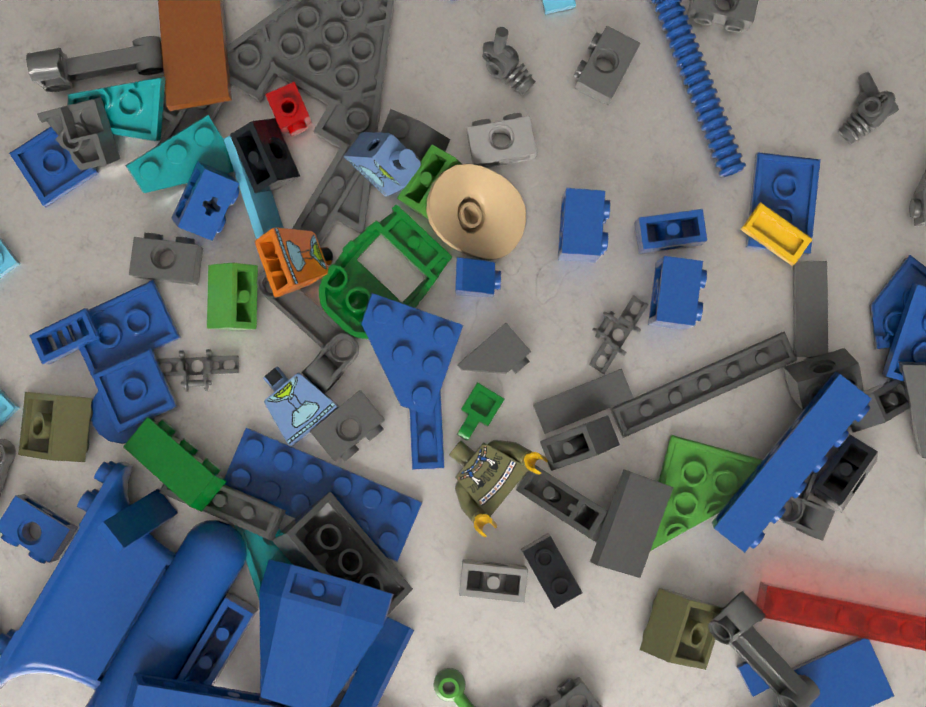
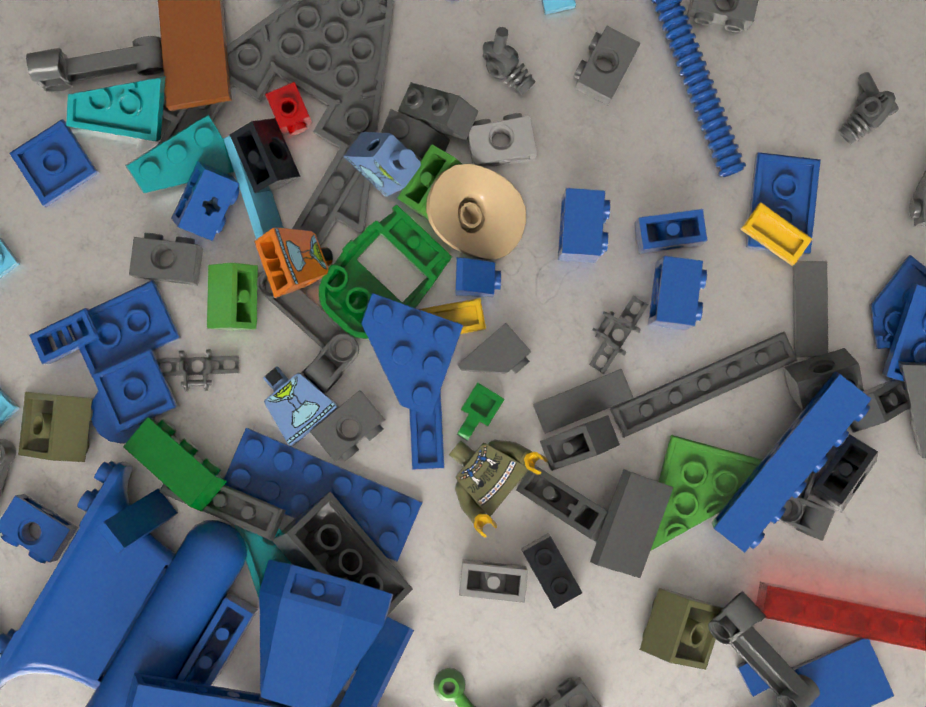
(83, 132): dark grey slope -> none
(439, 110): none -> dark grey brick
(467, 313): none -> yellow tile

